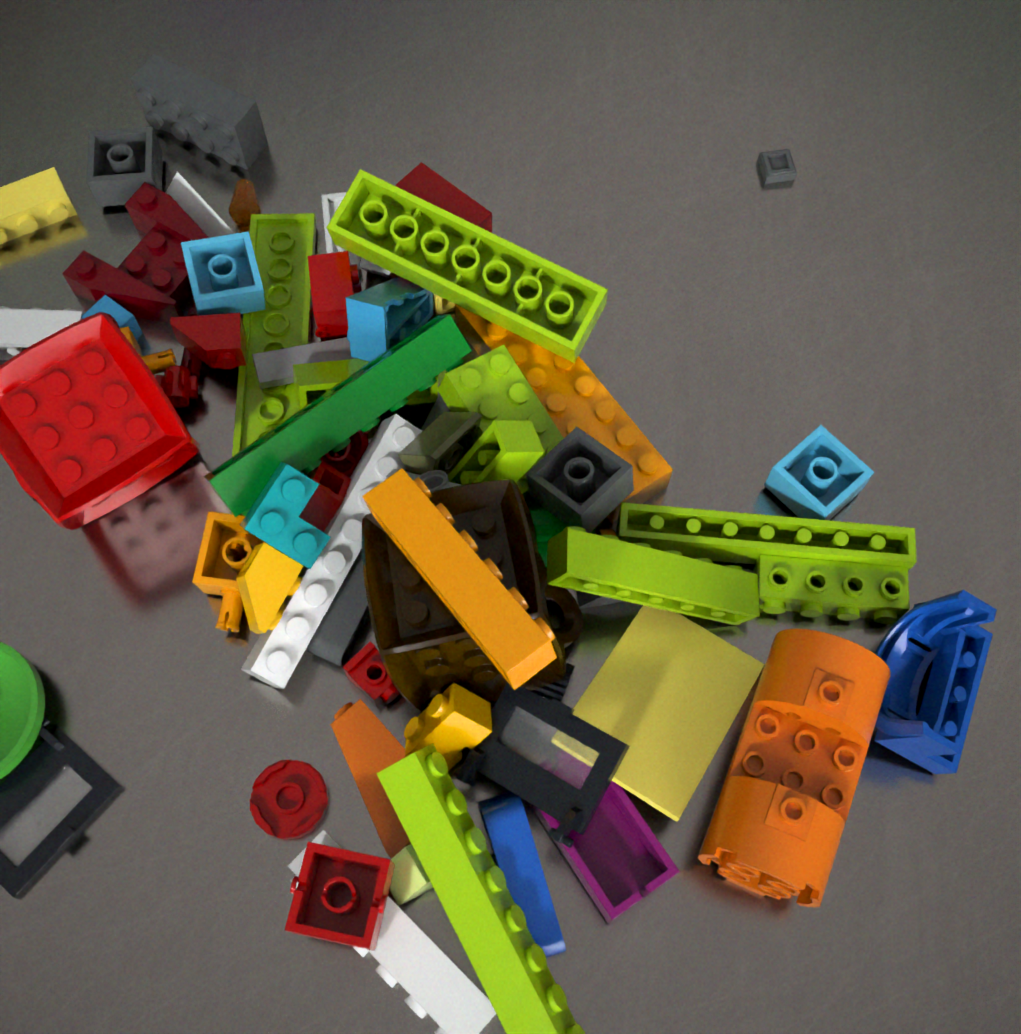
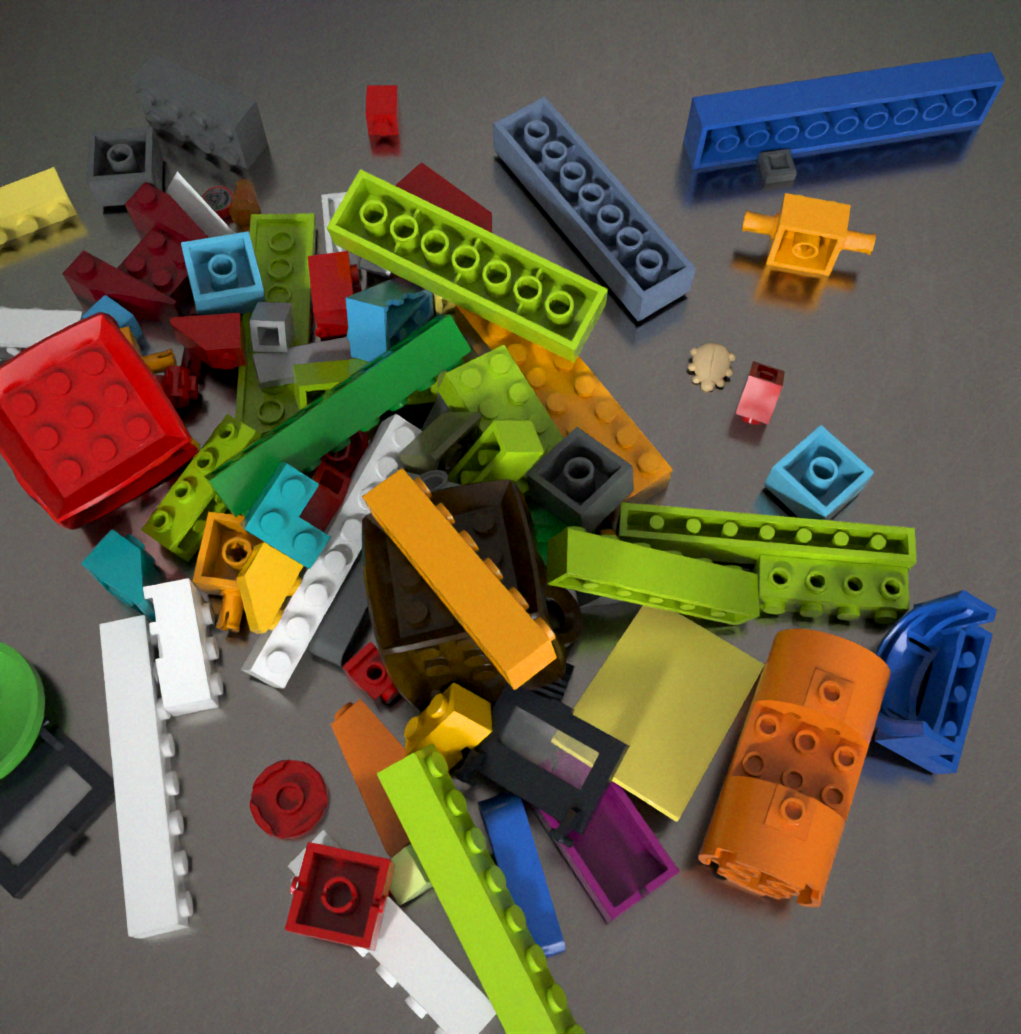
(124, 570): none -> teal slope
(144, 781): none -> white brick
(183, 512): none -> lime brick
(184, 647): none -> white wedge
(219, 200): none -> tile
(272, 327): none -> light grey brick
(382, 110): none -> red brick
(593, 208): none -> sand blue brick
(711, 365): none -> tan piece
(760, 394): none -> slope
(808, 233): none -> light orange brick
(841, 109): none -> blue brick

